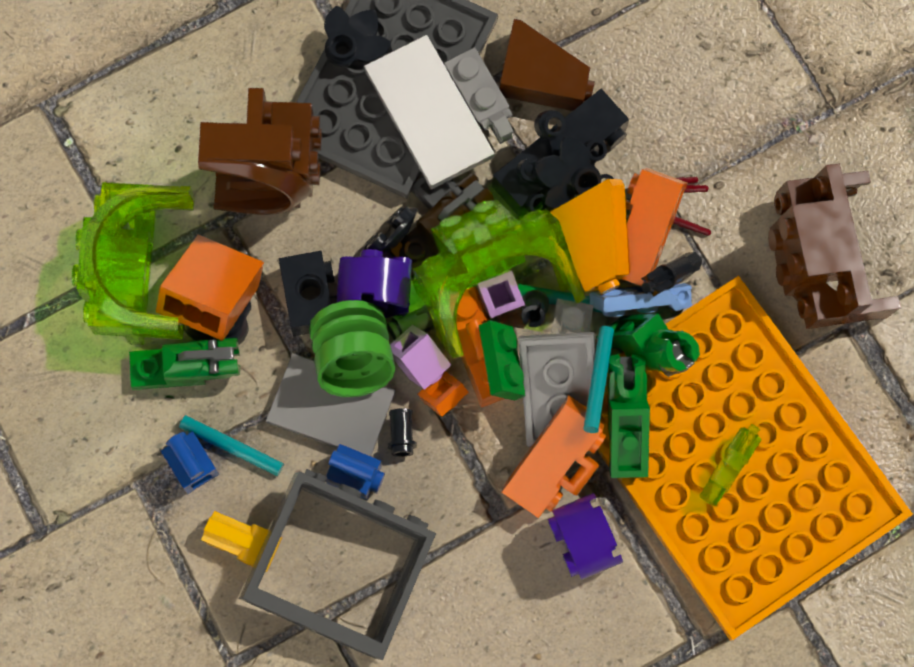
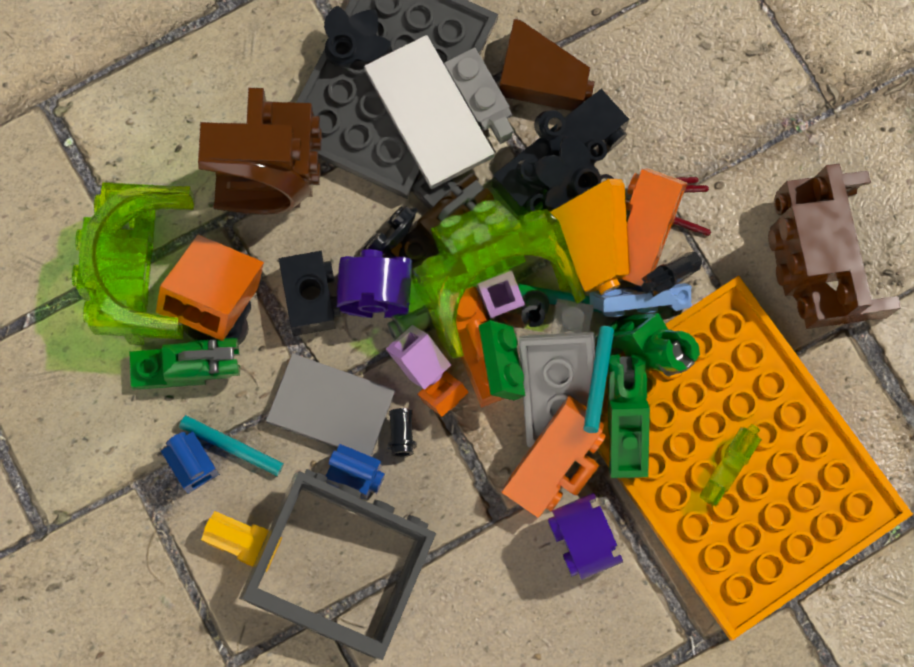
(351, 348): bright green wheel -> none

